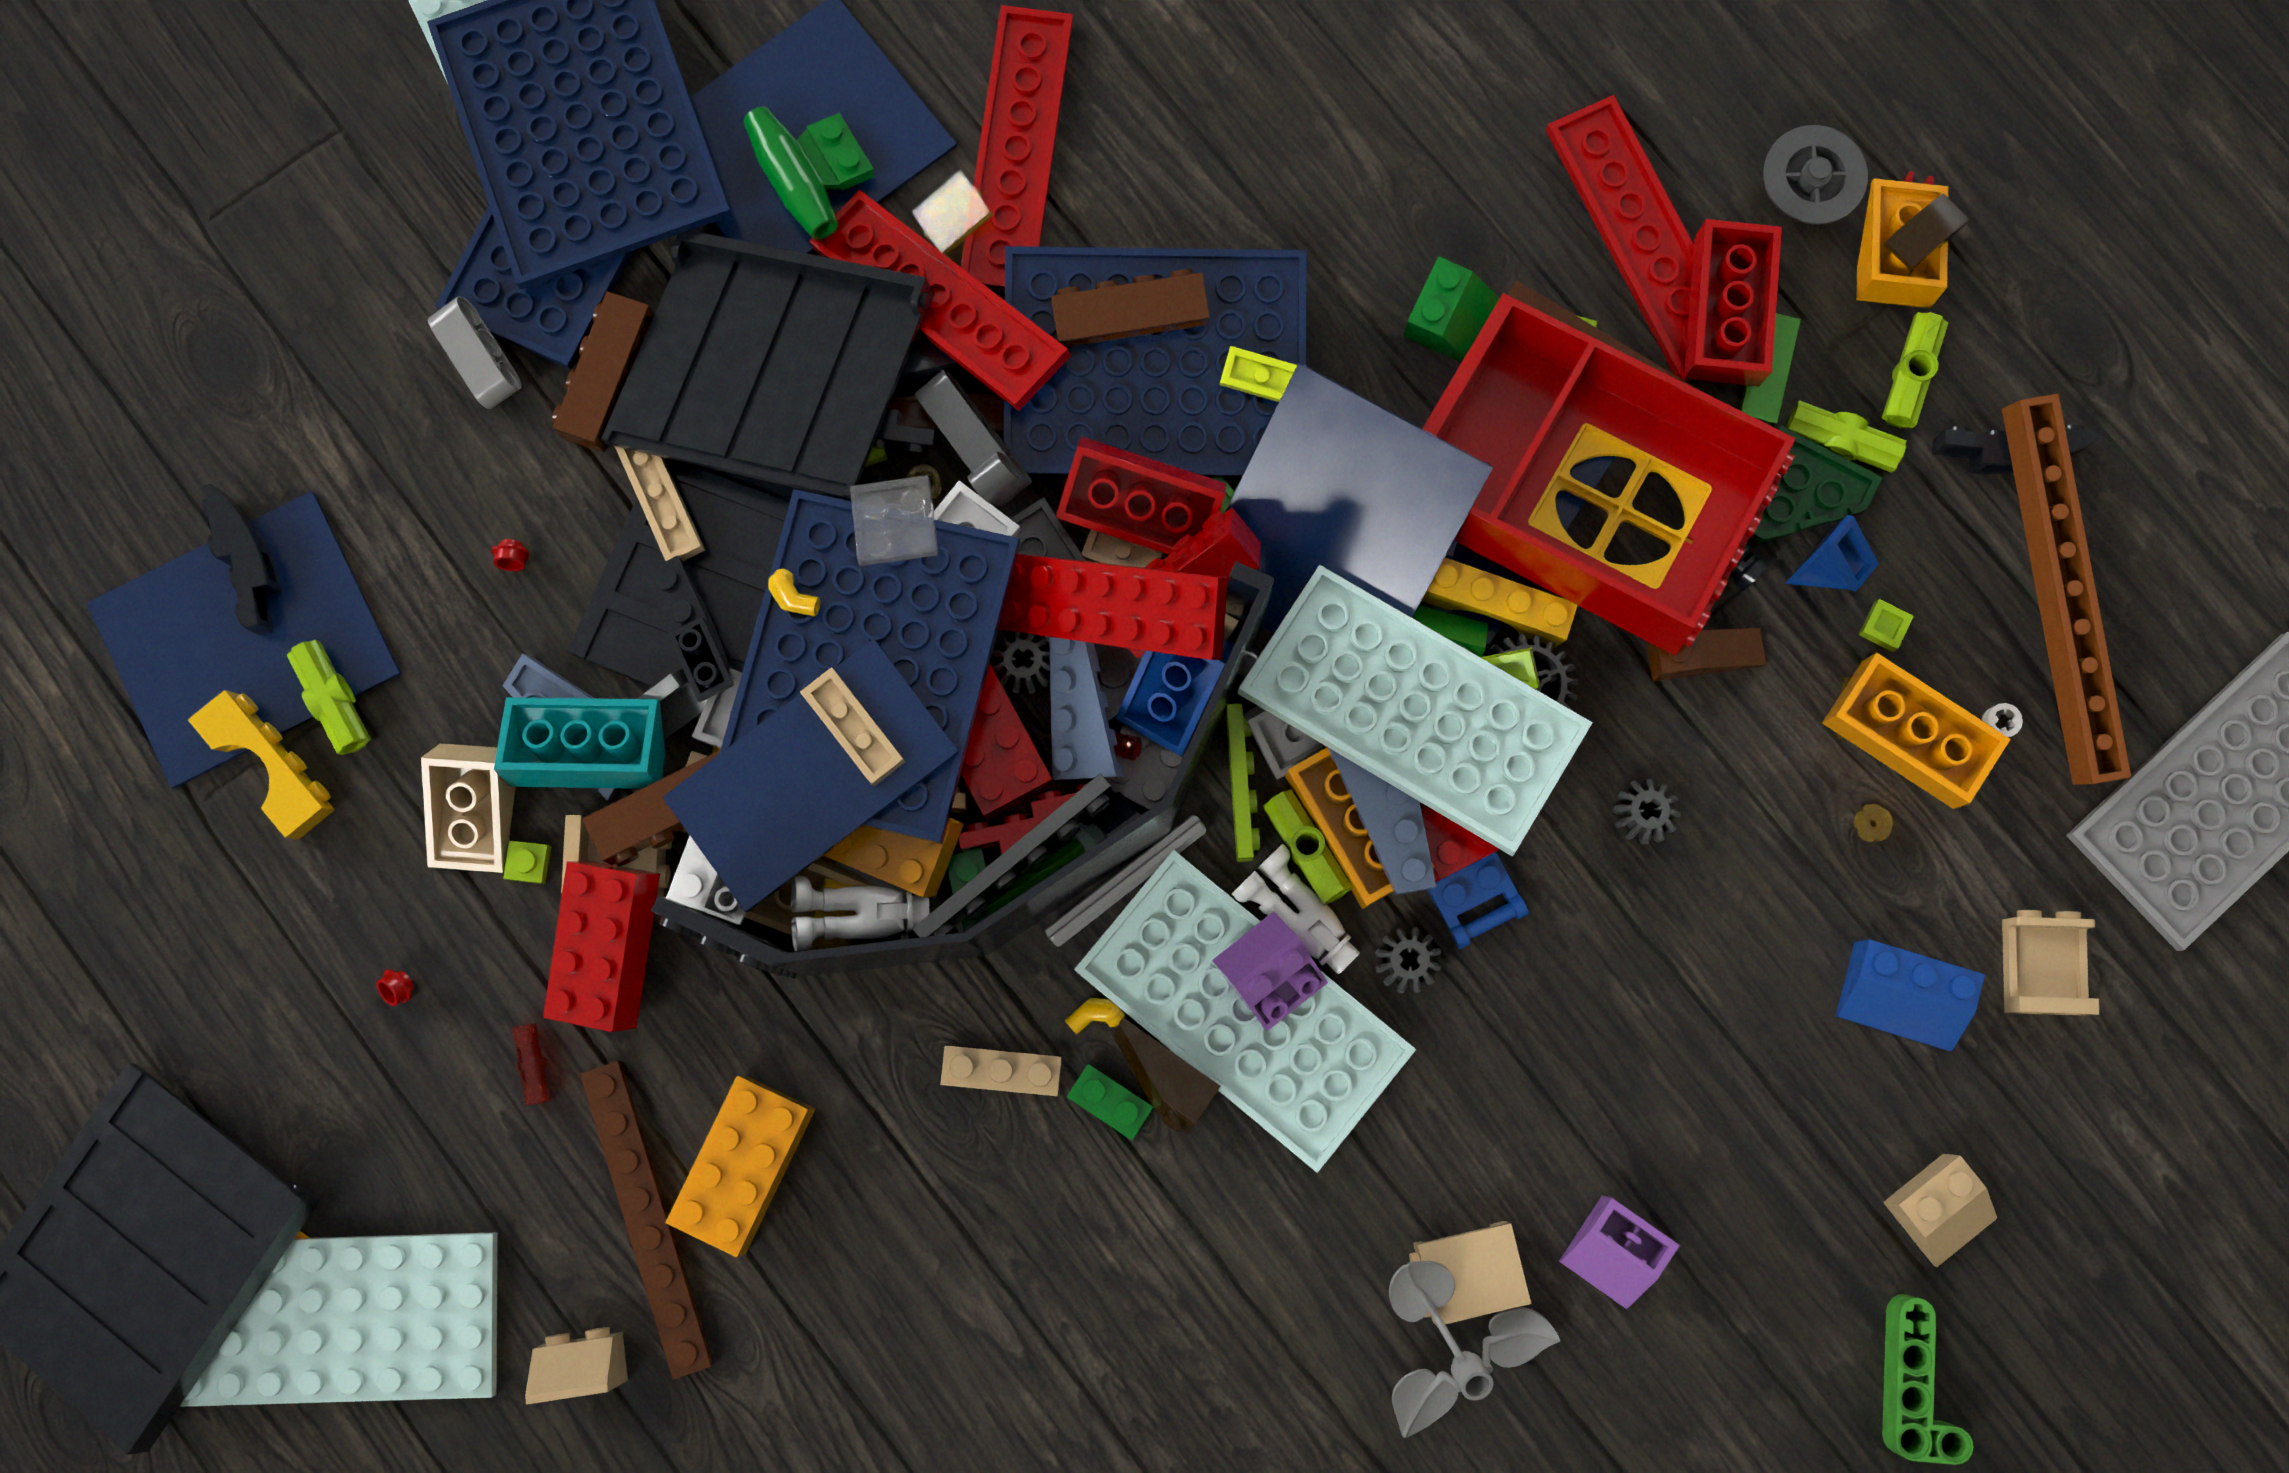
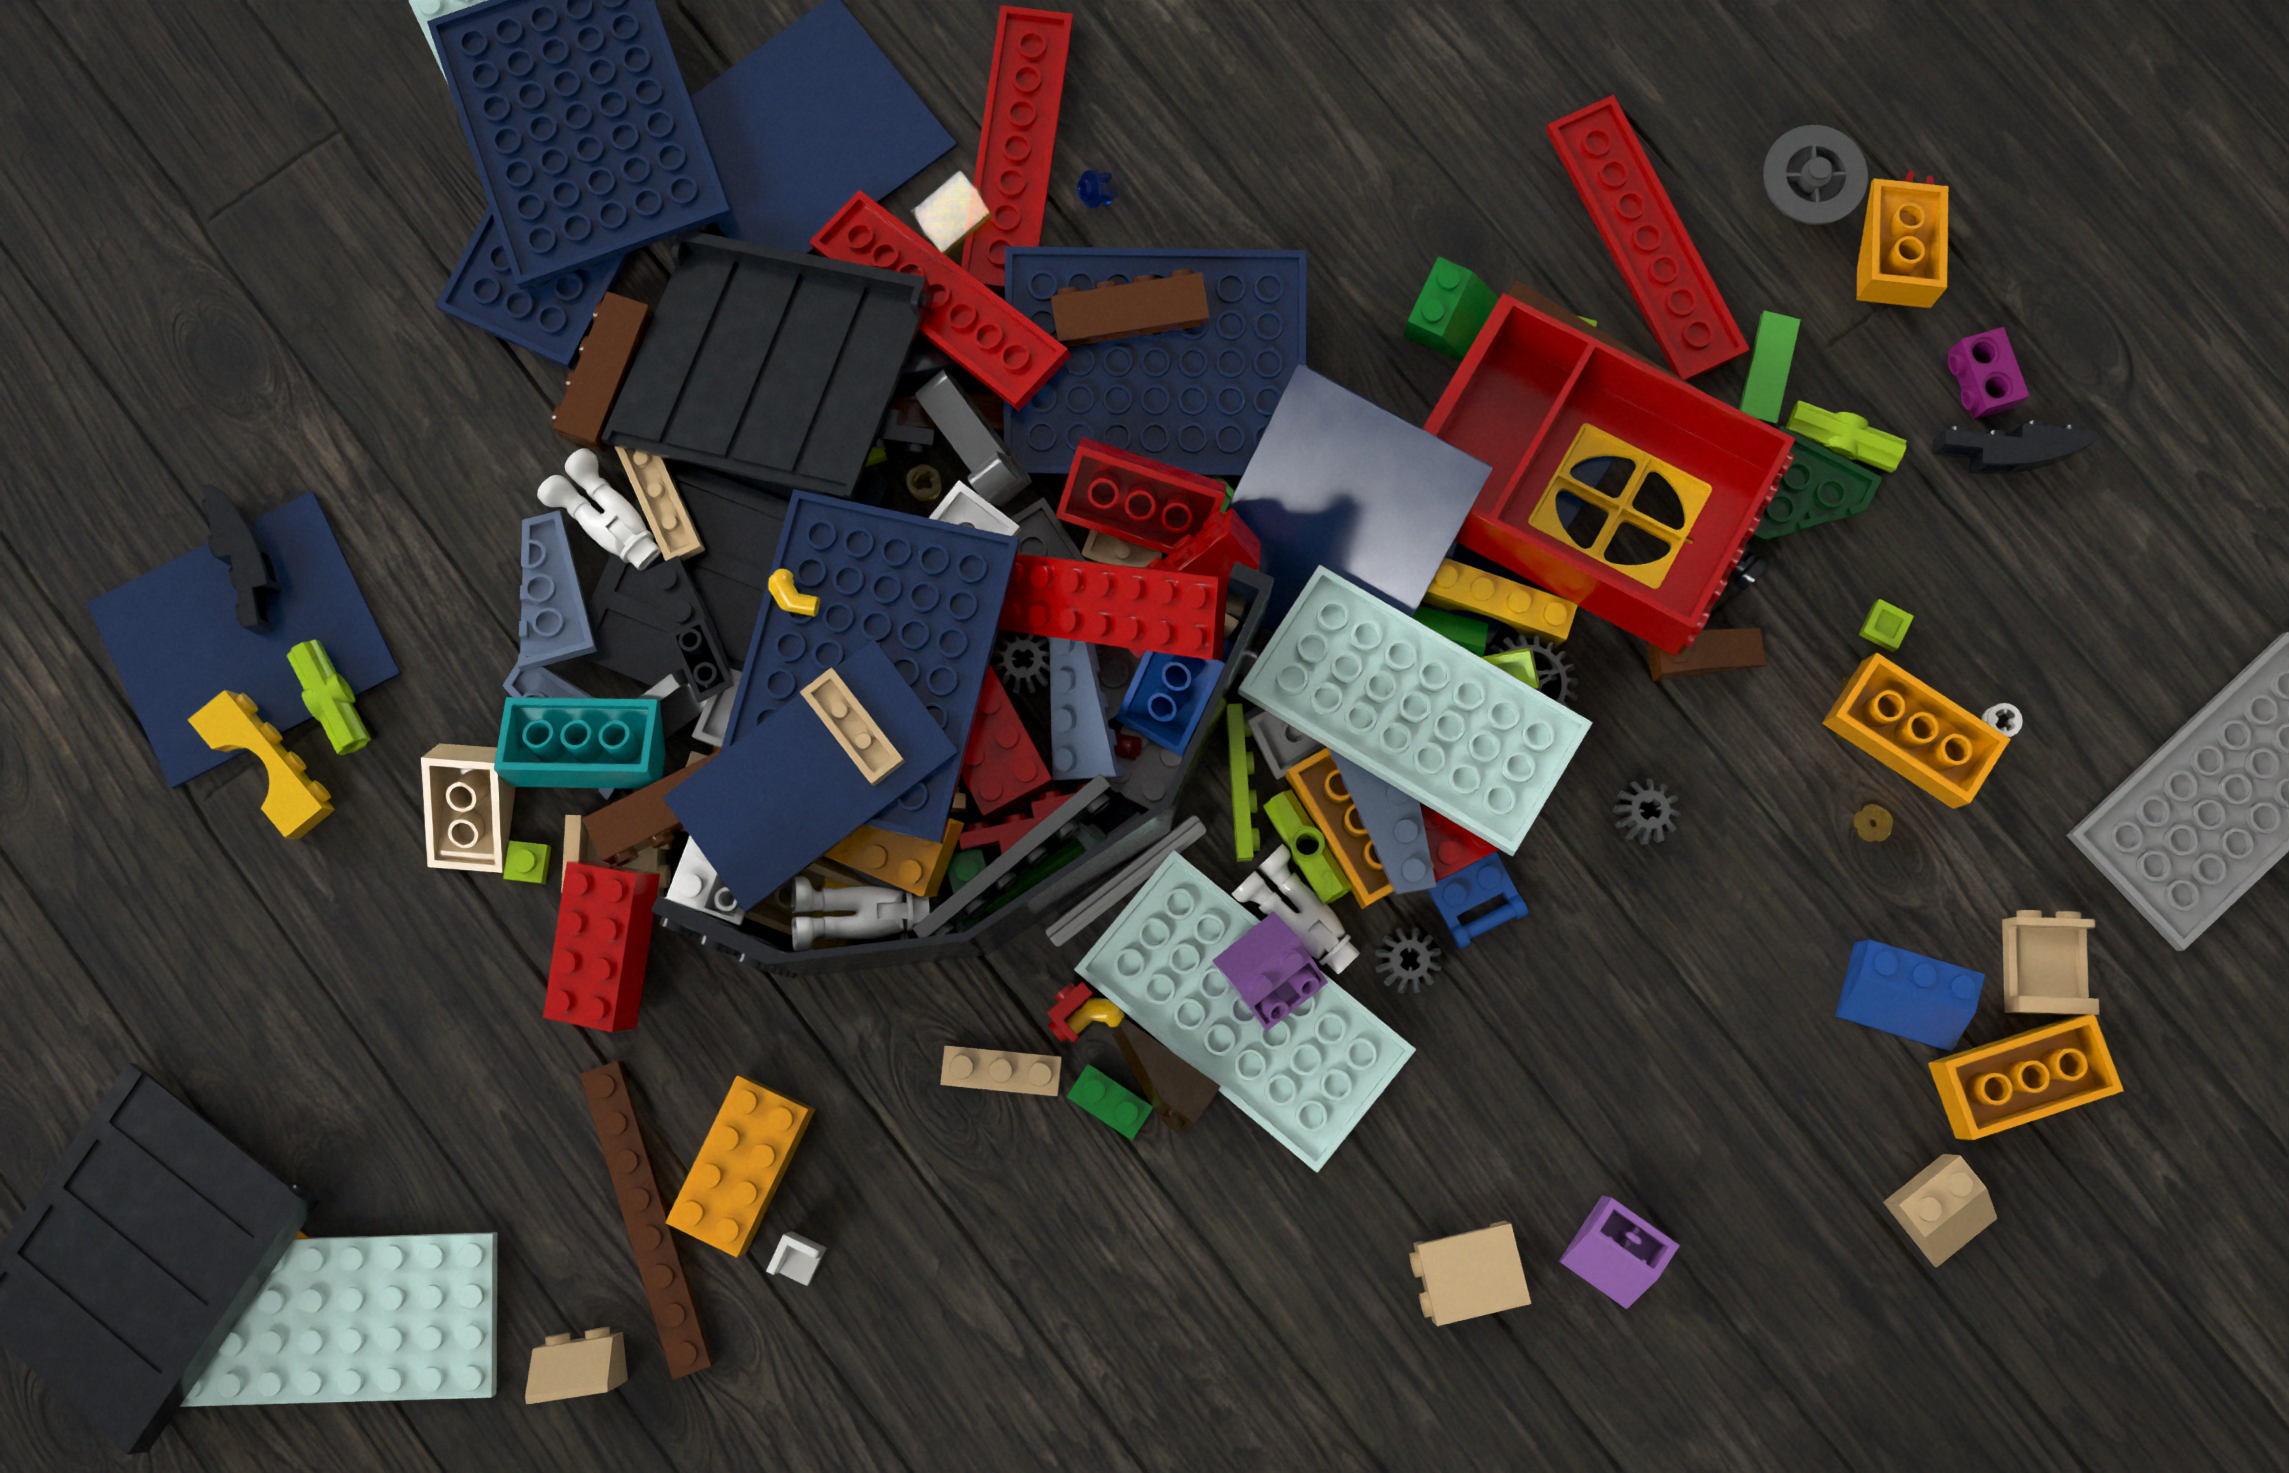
(395, 987): red plate -> none
(474, 352): light grey beam -> none
(510, 555): red plate -> none
(530, 1064): clear red pin -> none
(553, 607): none -> sand blue wing
(618, 528): none -> white piece
(796, 1258): none -> white panel
(803, 168): green plate -> none
(894, 520): clear plate -> none
(1069, 1000): none -> red bracket
(1092, 191): none -> clear blue plate
(1256, 374): neon yellow hinge -> none
(1514, 1340): light grey plant -> none
(1733, 303): red brick -> none
(1838, 560): blue slope -> none
(1919, 1376): bright green beam -> none
(1922, 351): lime piece -> none
(1926, 231): dark brown slope -> none
(1998, 371): none -> magenta brick
(2025, 1077): none -> light orange brick
(2066, 590): dark orange brick -> none

